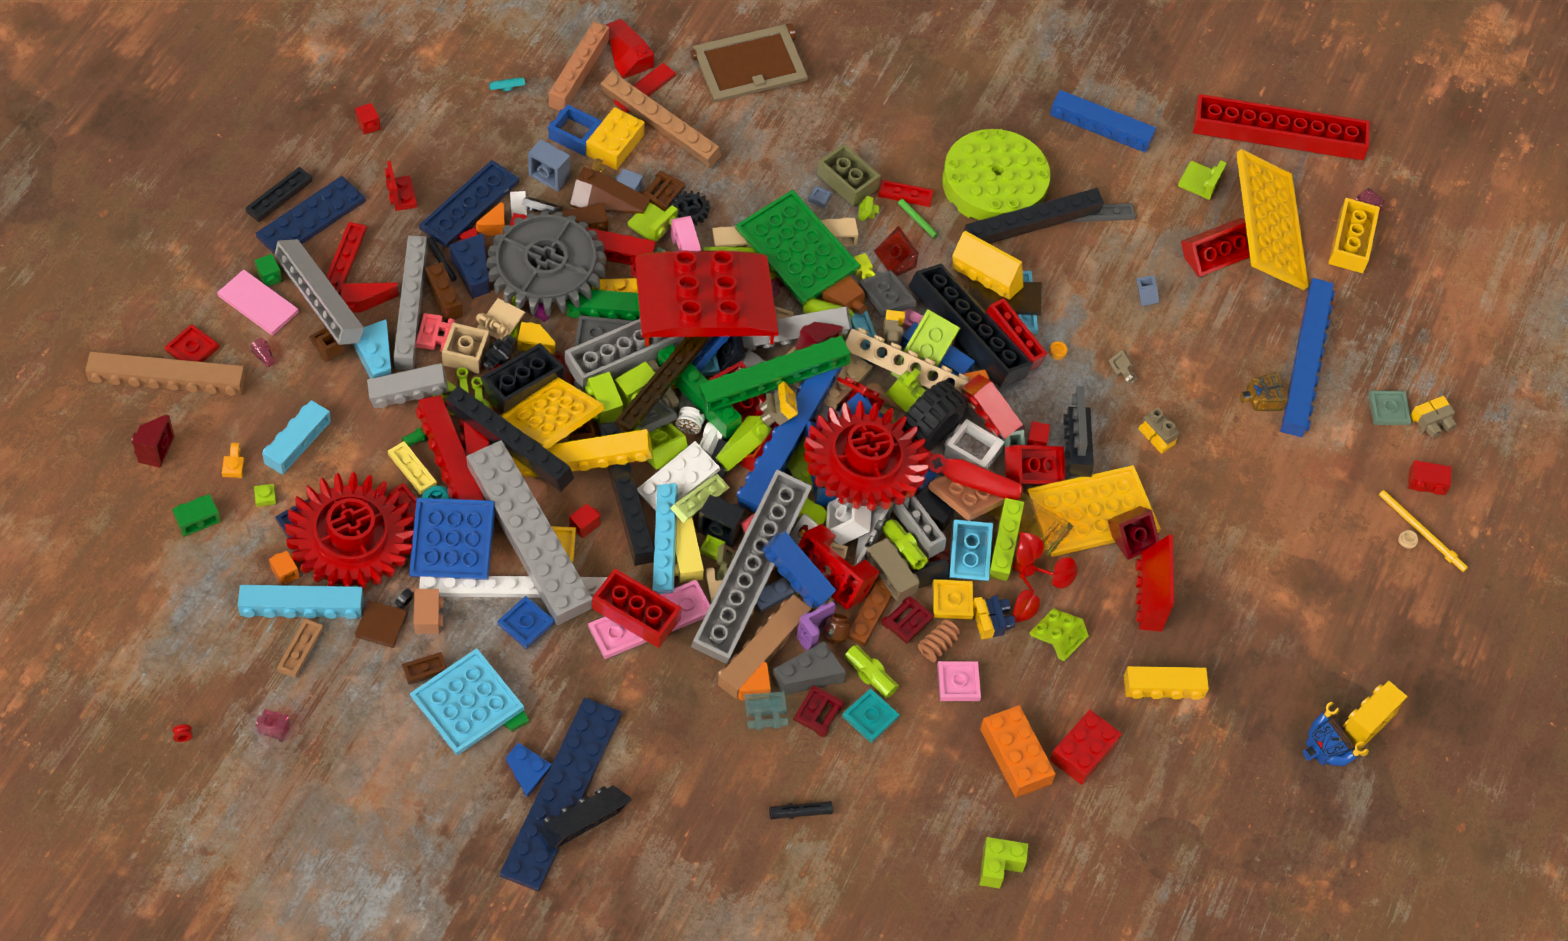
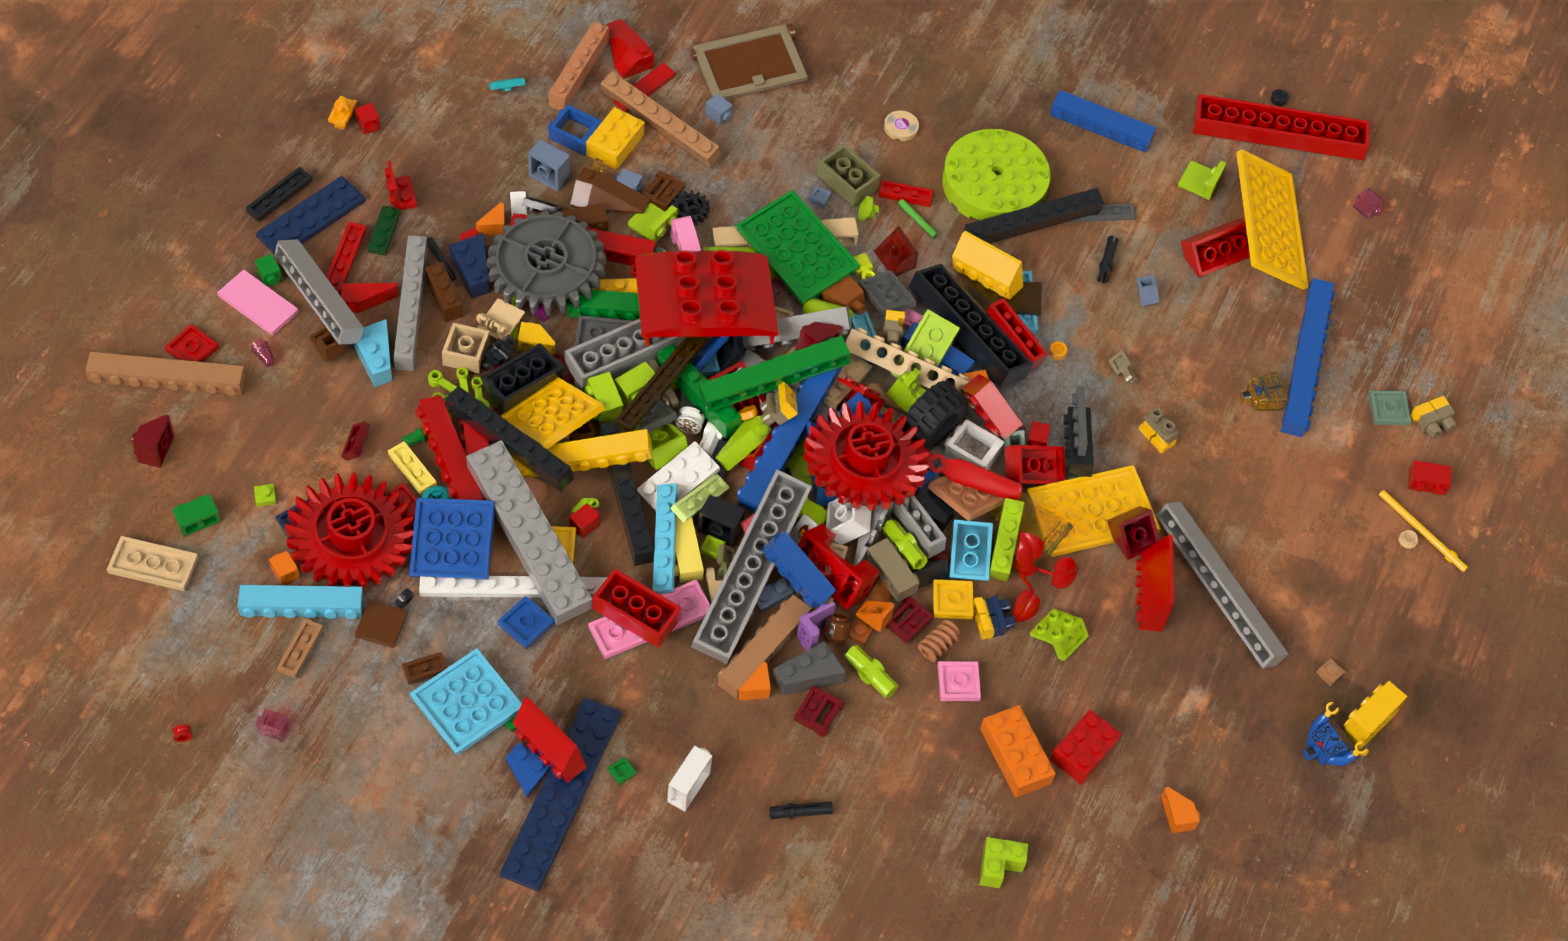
(152, 563): none -> tan plate
(233, 464): light orange plate -> none
(296, 437): medium azure brick -> none
(342, 112): none -> light orange hips
(355, 441): none -> dark red plate
(384, 230): none -> dark green plate
(407, 386): light grey brick -> none
(427, 611): nougat brick -> none
(429, 332): coral plate -> none
(469, 203): dark blue plate -> none
(548, 741): none -> red slope
(584, 816): black slope -> none
(593, 502): none -> lime arm
(621, 771): none -> green tile
(689, 778): none -> white window
(718, 109): none -> sand blue brick
(748, 412): none -> light orange tile
(765, 704): clear light blue plate -> none
(870, 715): teal plate -> none
(876, 613): none -> orange slope
(901, 125): none -> tan tile
(1106, 264): none -> black pin
(1166, 682): yellow brick -> none
(1179, 811): none -> orange slope
(1222, 585): none -> light grey brick
(1279, 97): none -> black tile
(1330, 672): none -> medium nougat plate
(1354, 235): yellow brick -> none

